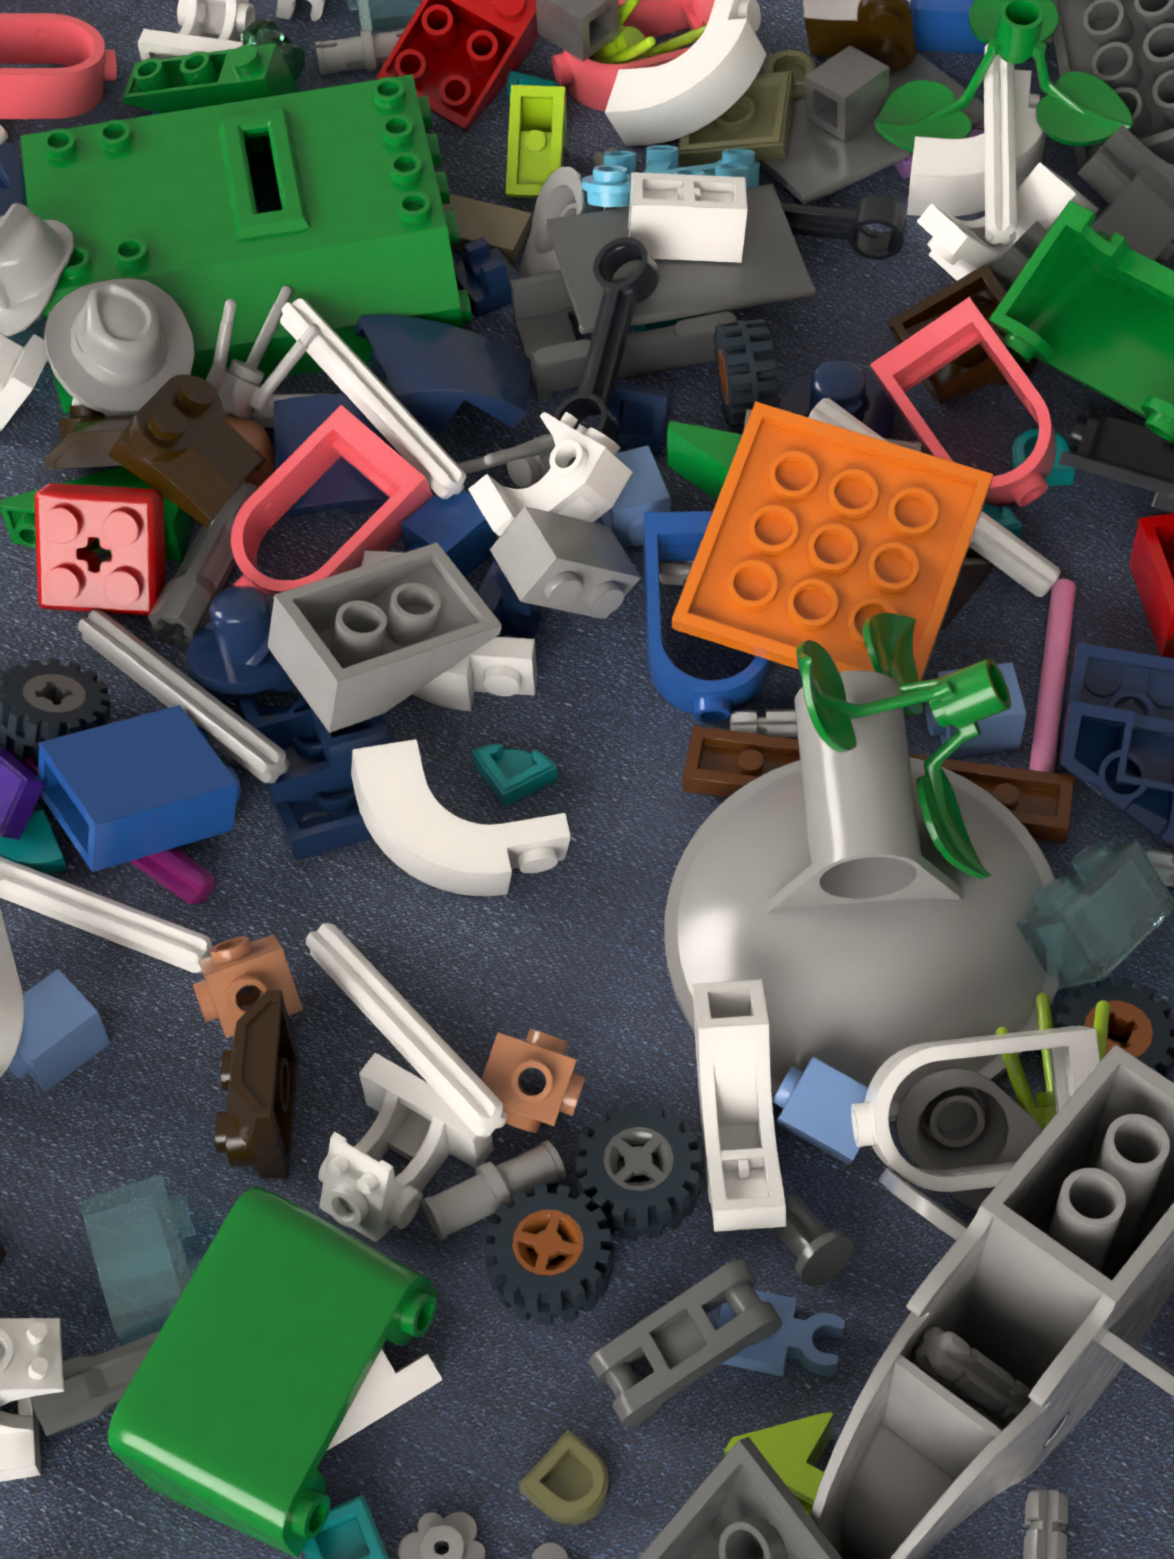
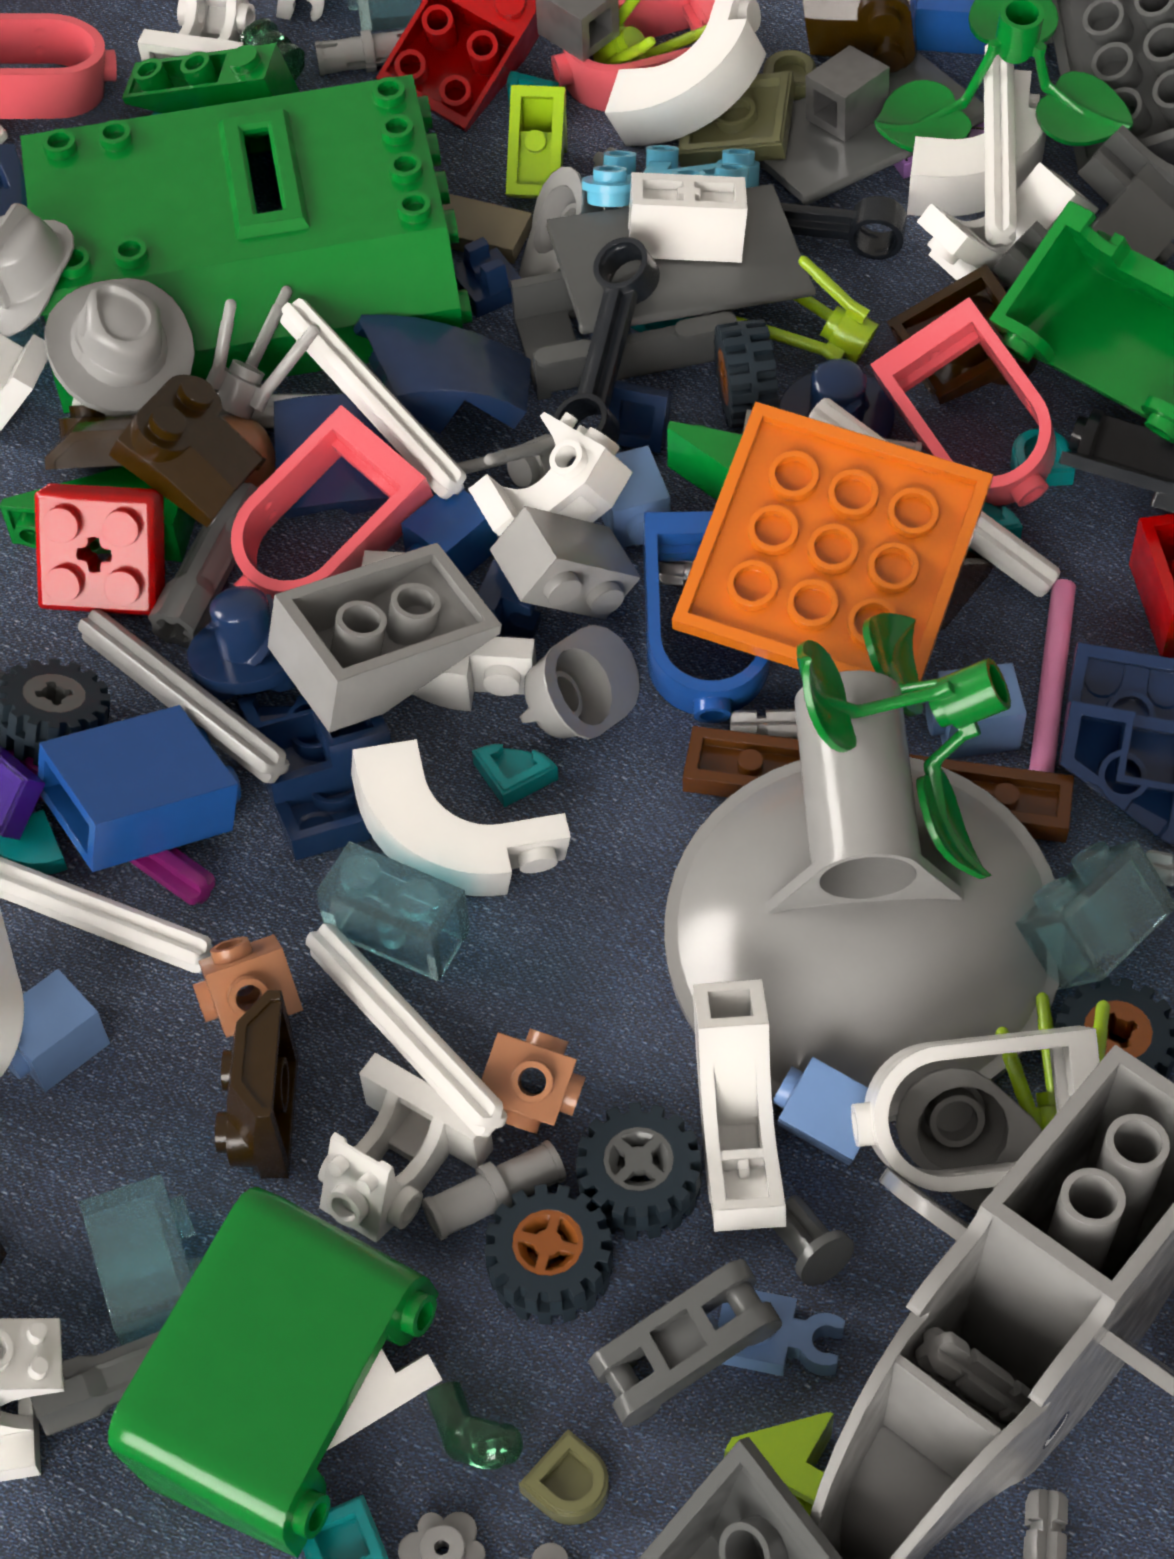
(394, 910): none -> clear light blue brick
(469, 1437): none -> clear green arm
(582, 685): none -> light grey piece
(846, 330): none -> lime plant

